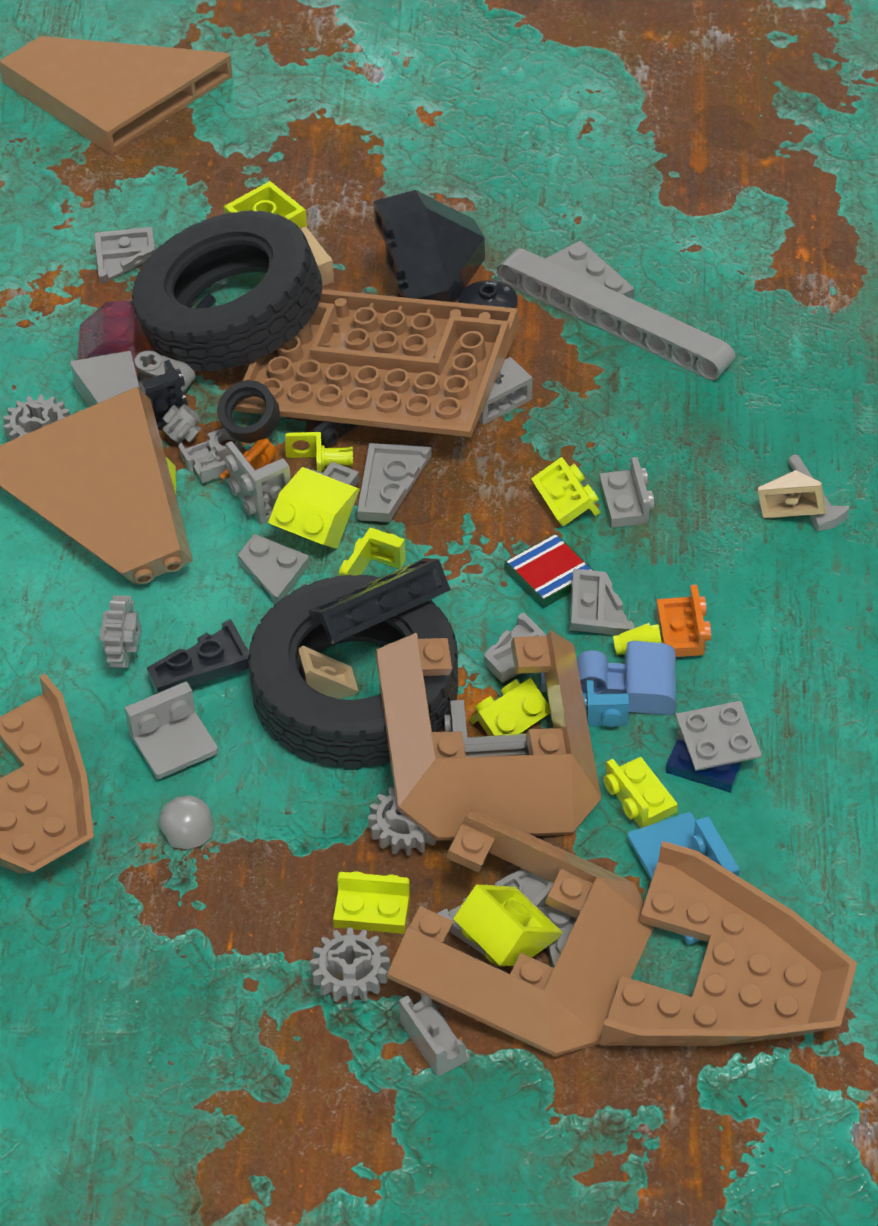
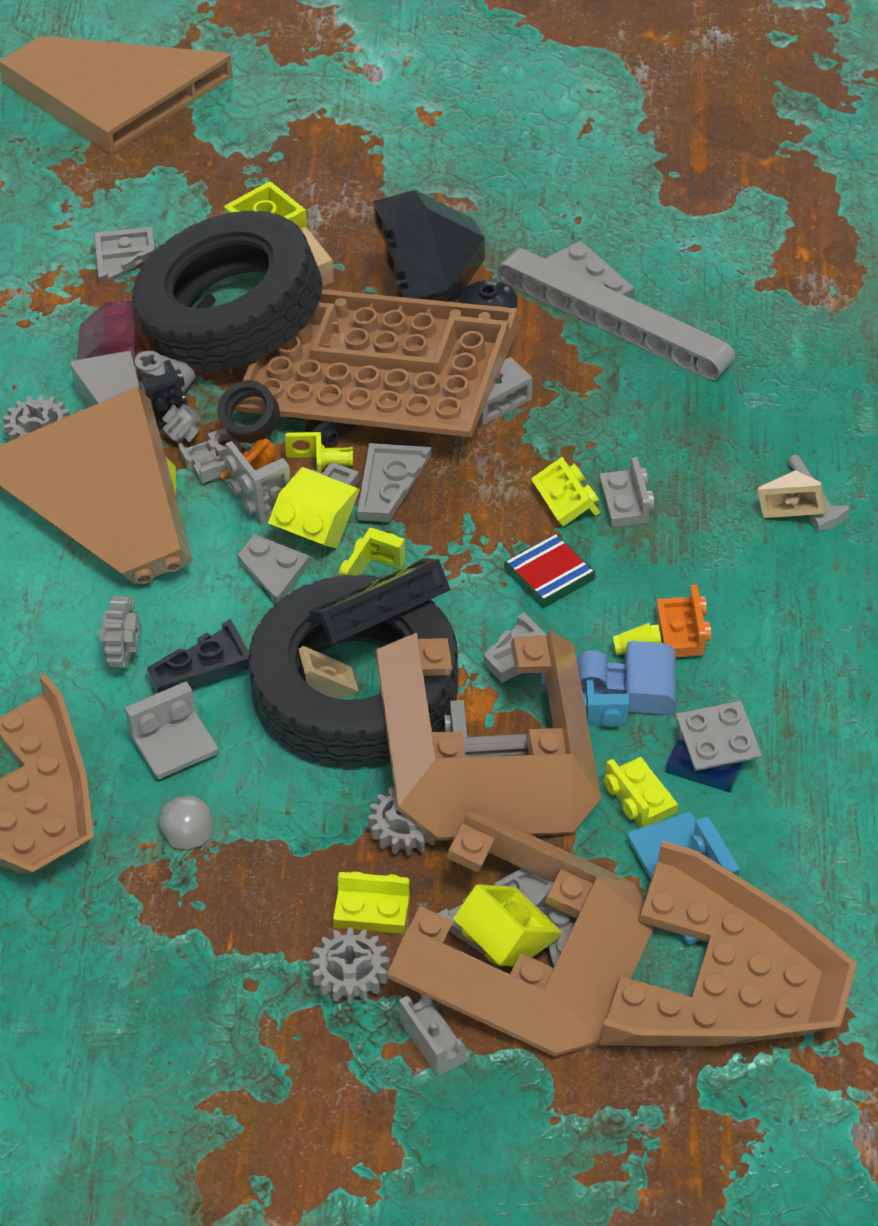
(514, 711): neon yellow bracket -> none
(596, 605): light grey wing -> none

